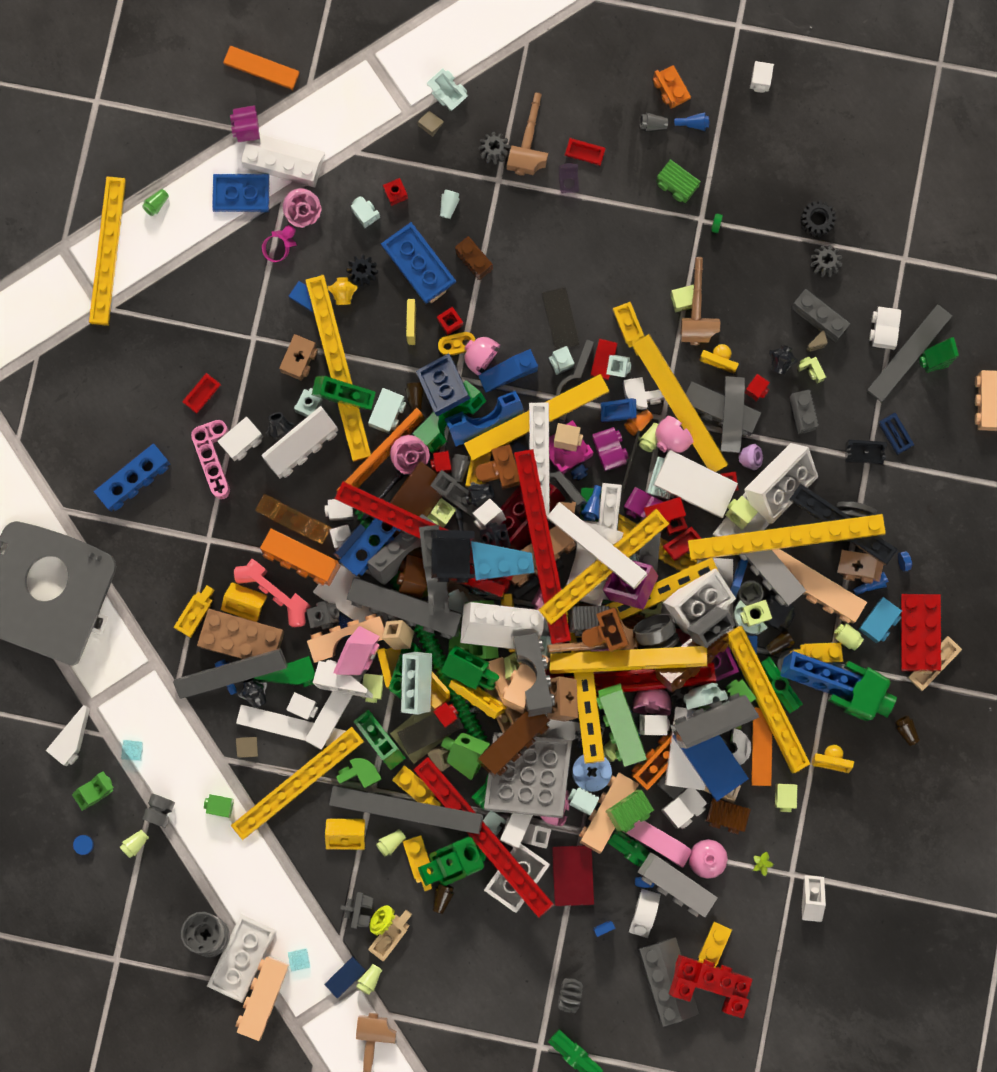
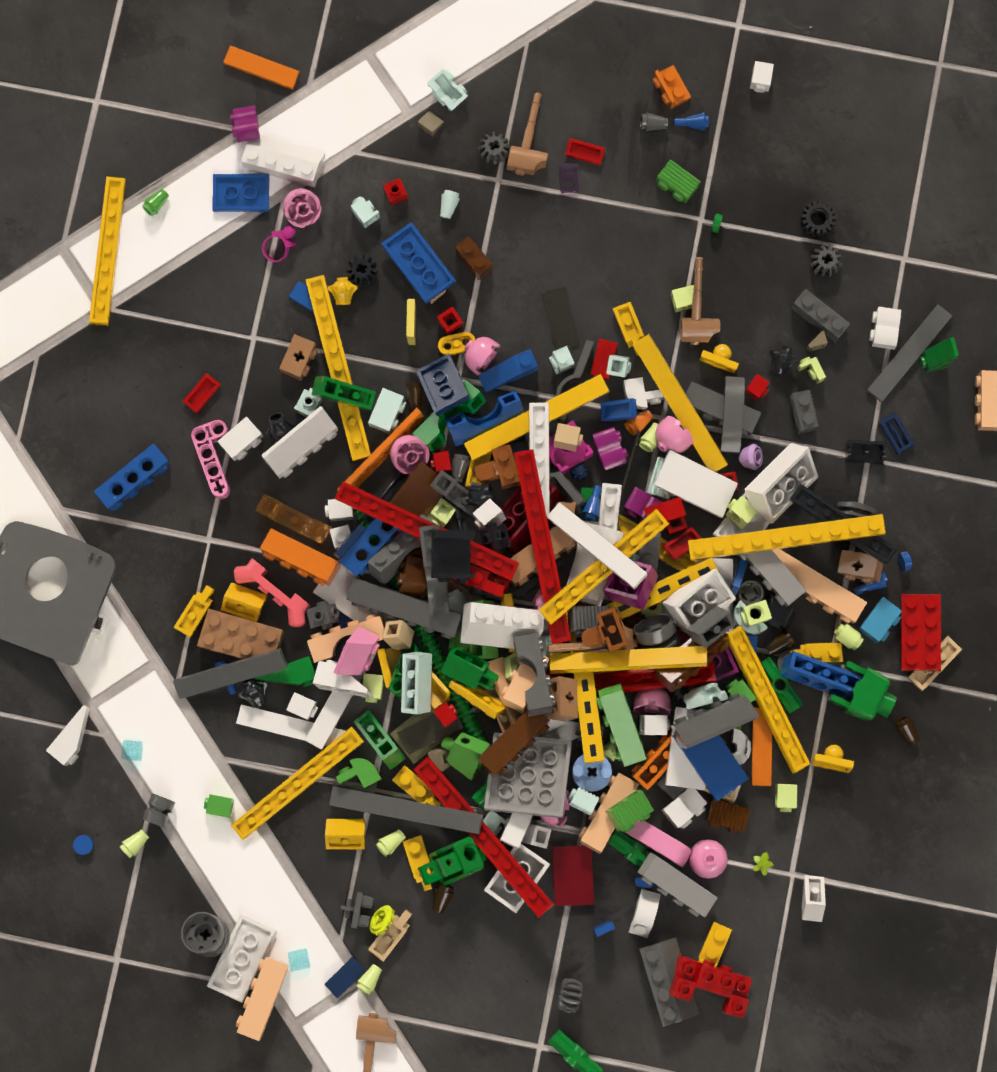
(93, 791): bright green brick -> none
(247, 747): dark tan slope -> none
(498, 561): dark azure wing -> none

